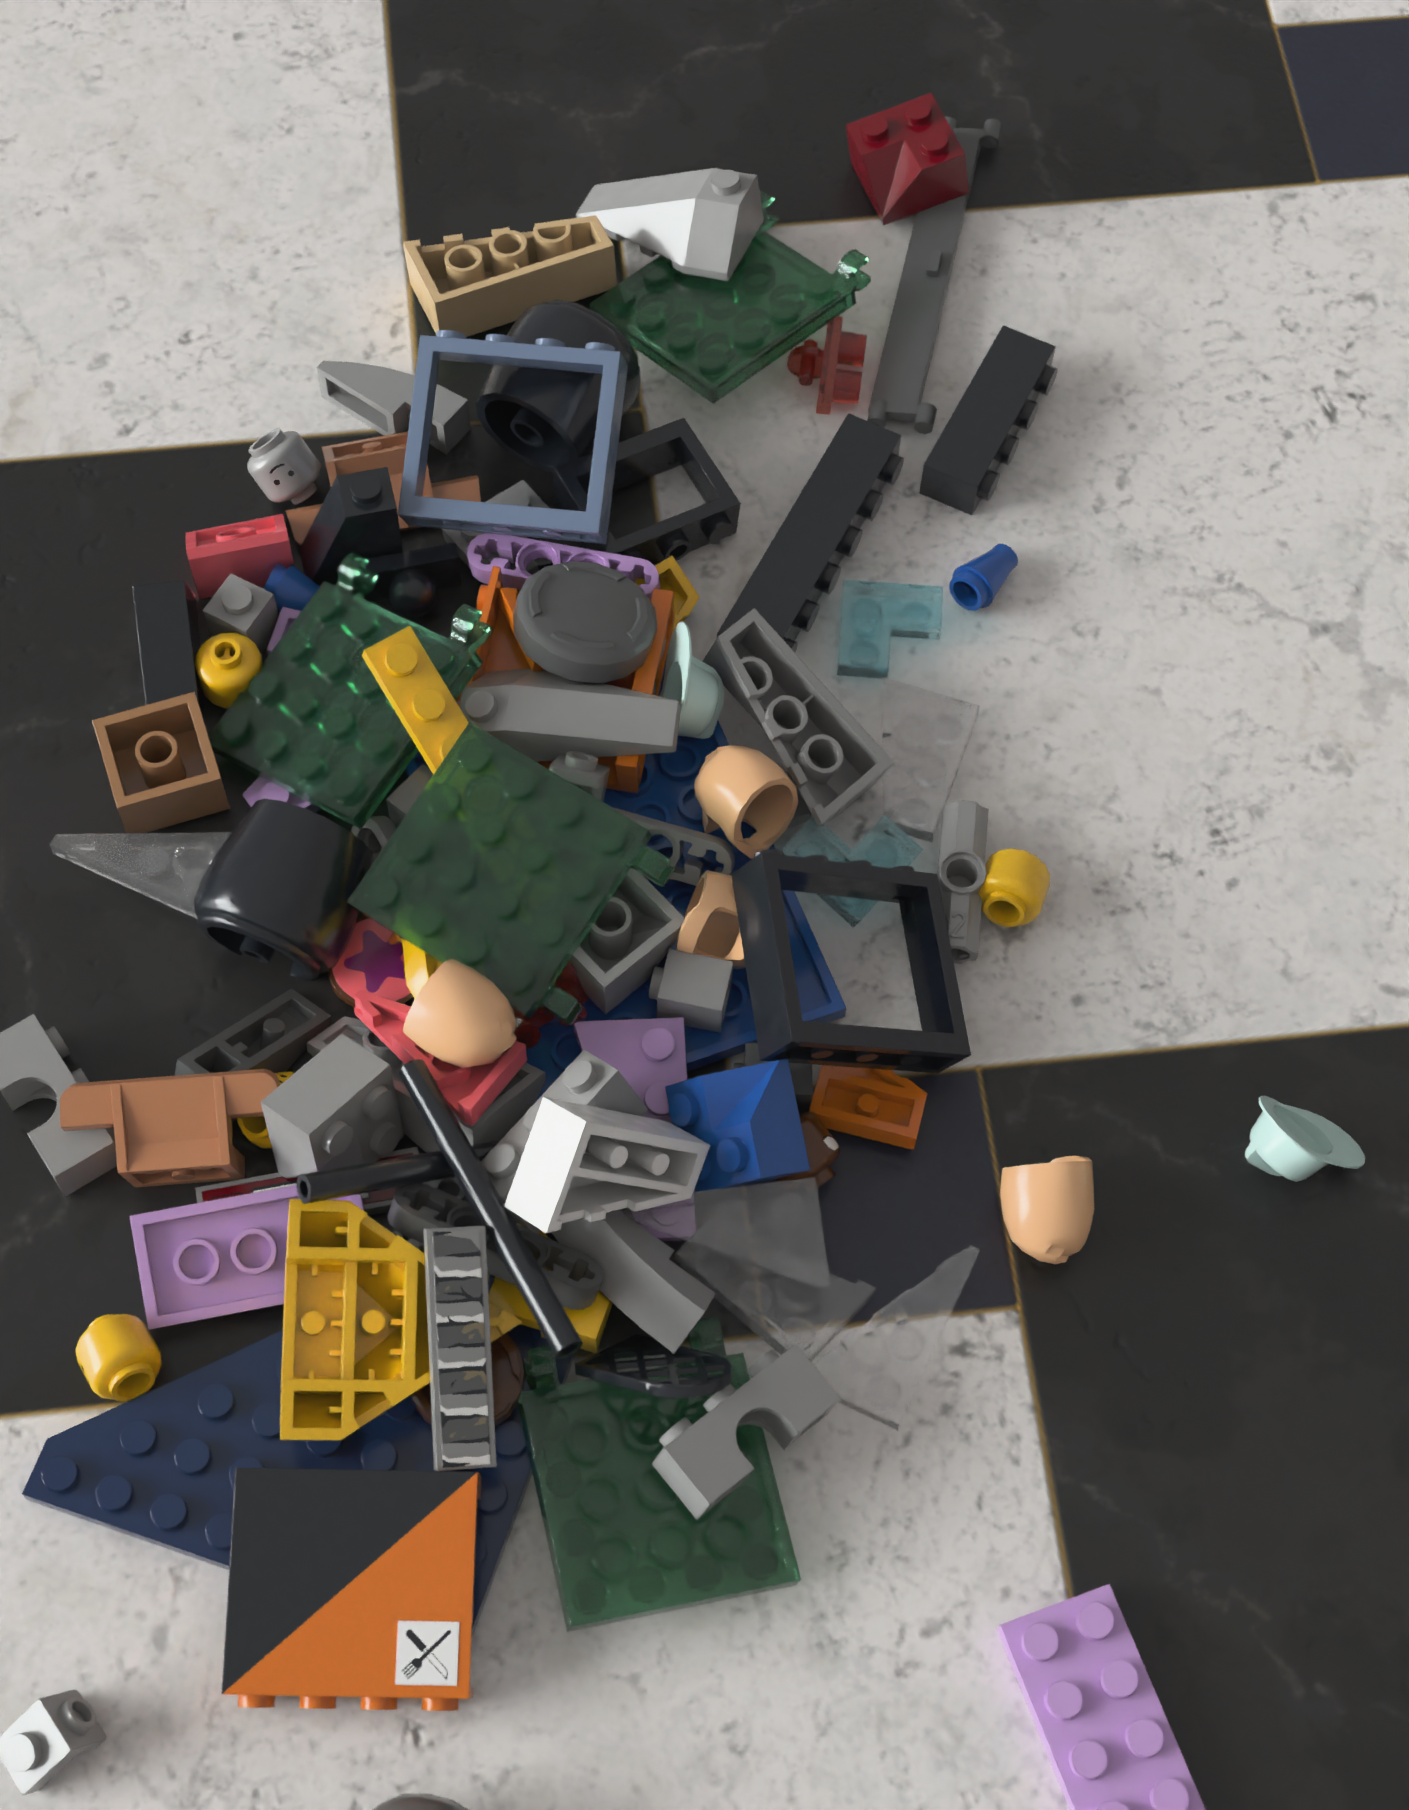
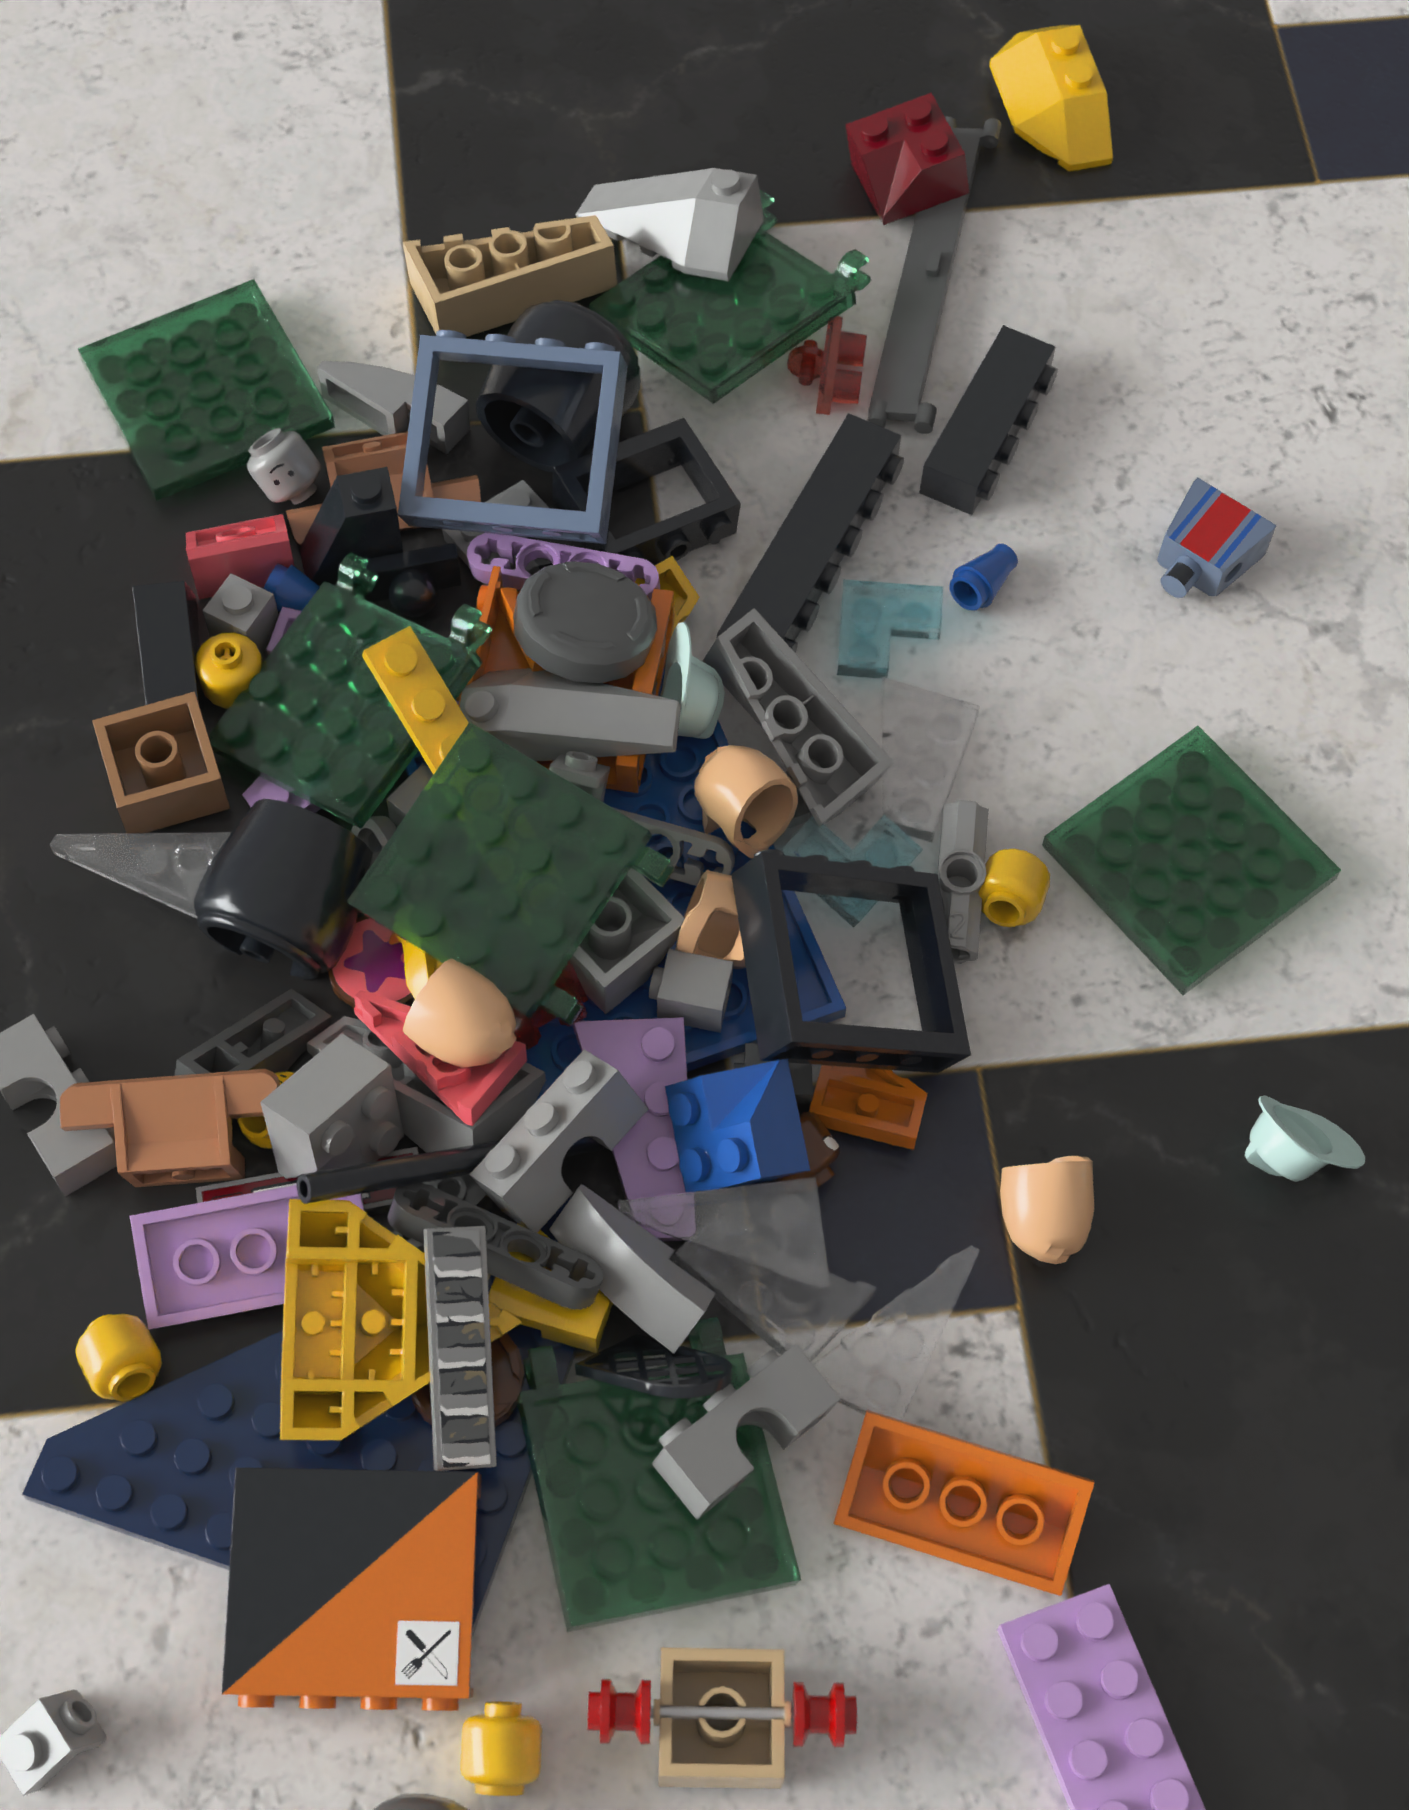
(204, 387): none -> clear green plate
(491, 1210): black piece -> none
(501, 1749): none -> yellow head
(598, 1162): white wedge -> none
(722, 1716): none -> tan brick
(964, 1502): none -> orange slope
(1056, 95): none -> yellow wedge
(1190, 859): none -> clear green plate
(1211, 542): none -> sand blue torso

